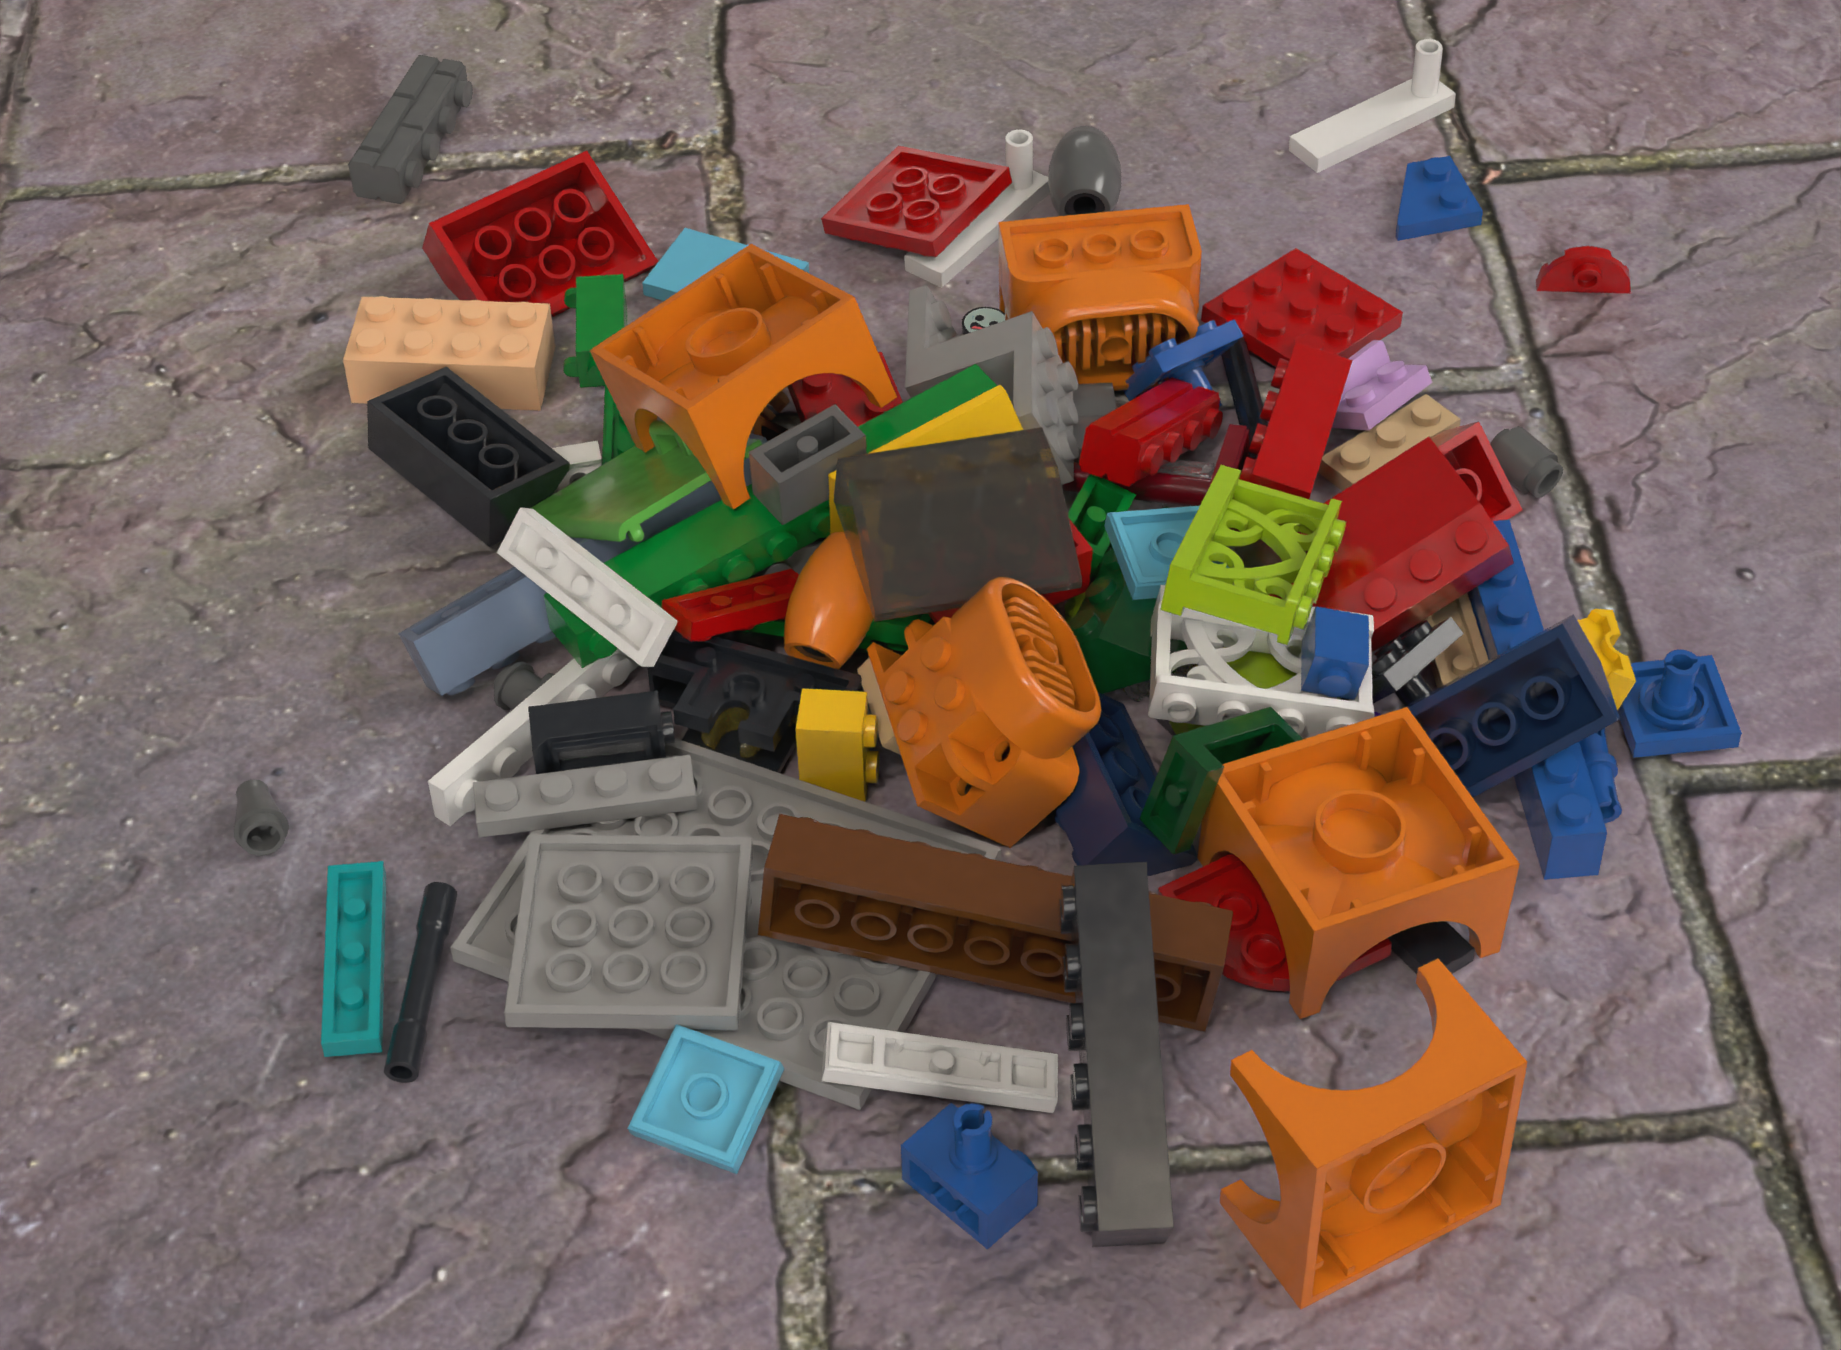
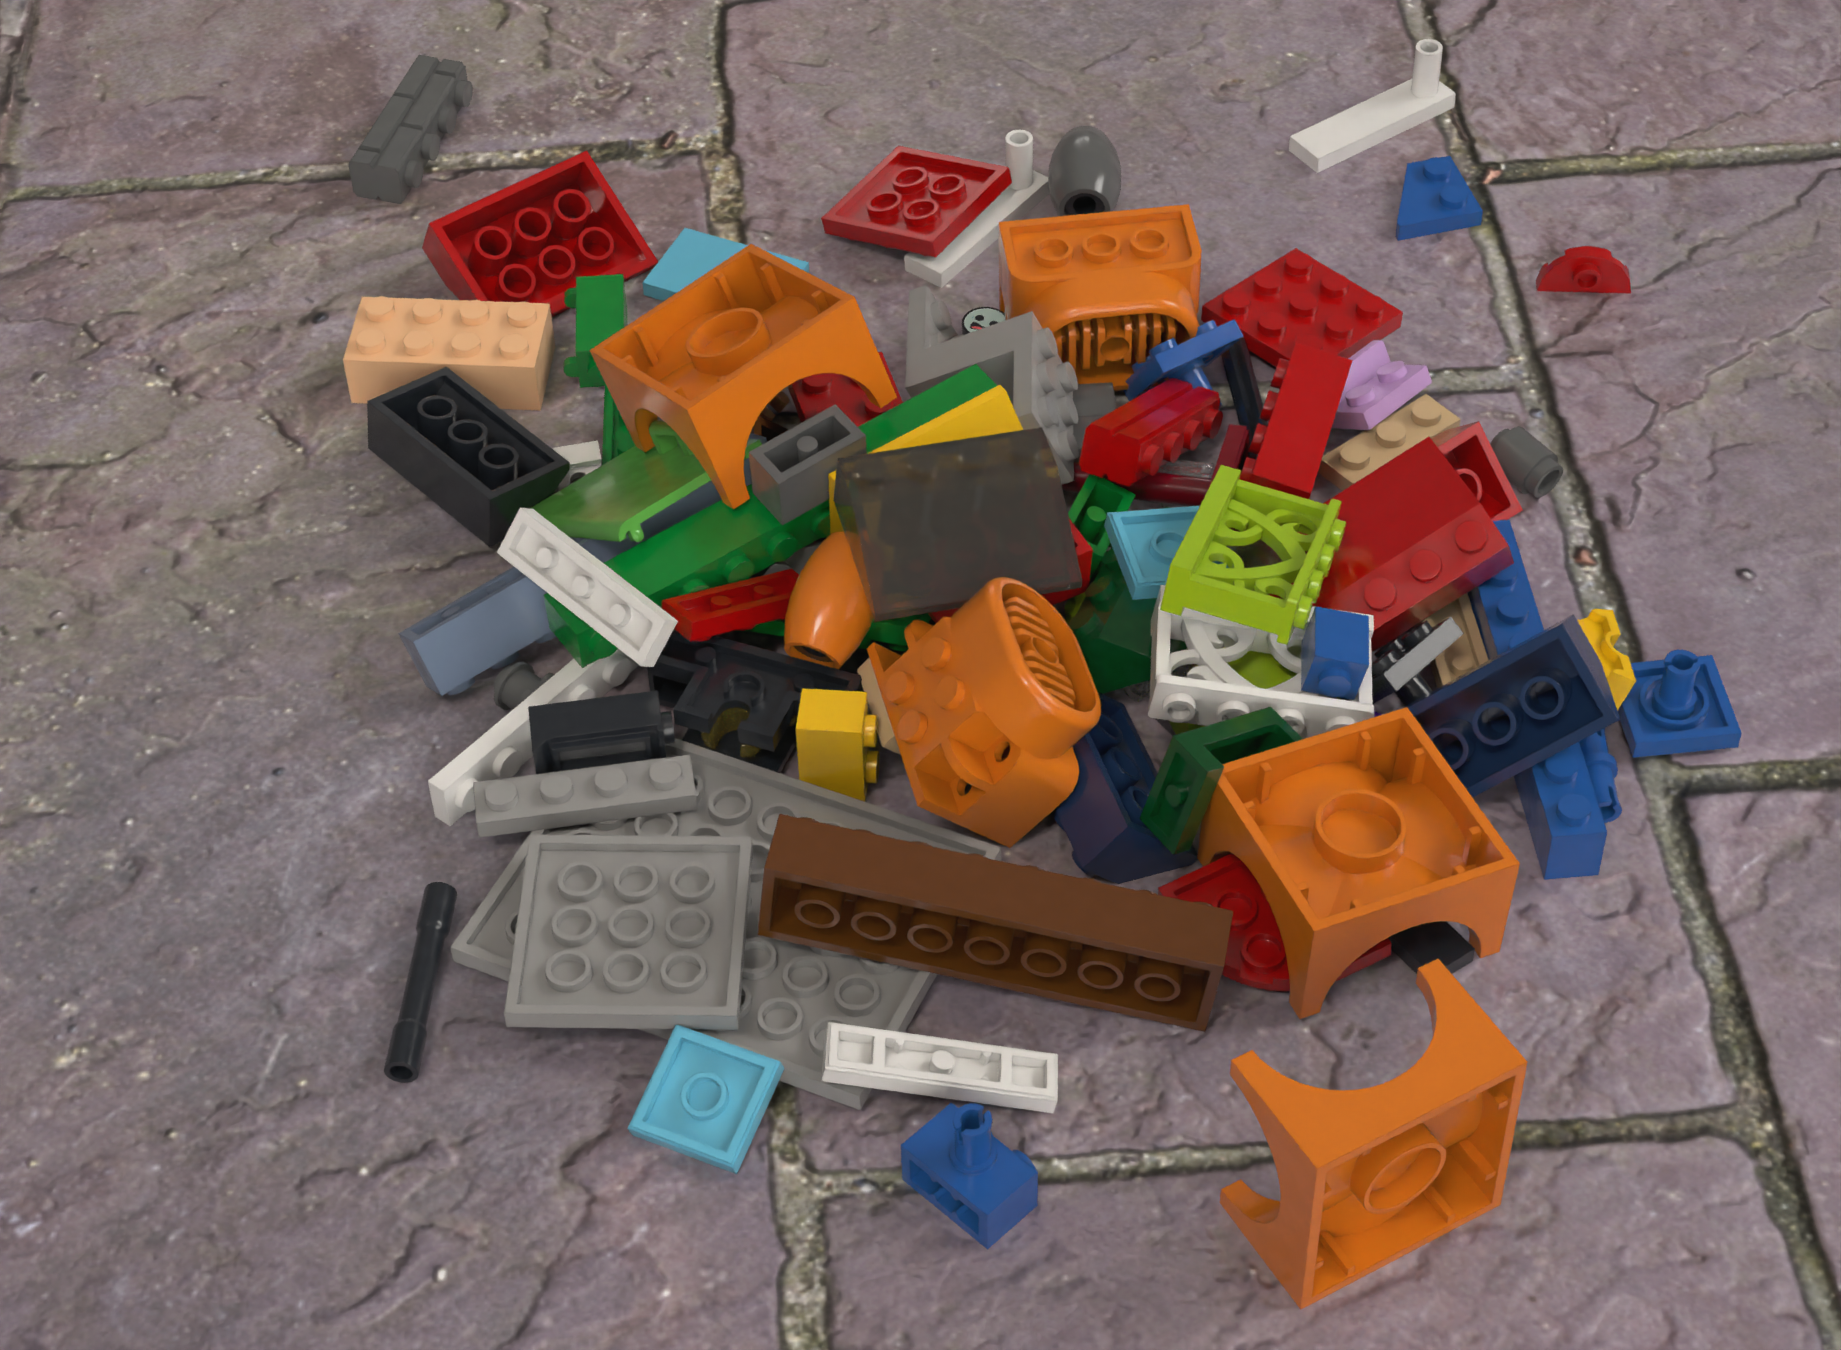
(258, 819): dark grey cone -> none
(354, 959): teal plate -> none
(1119, 1055): black brick -> none

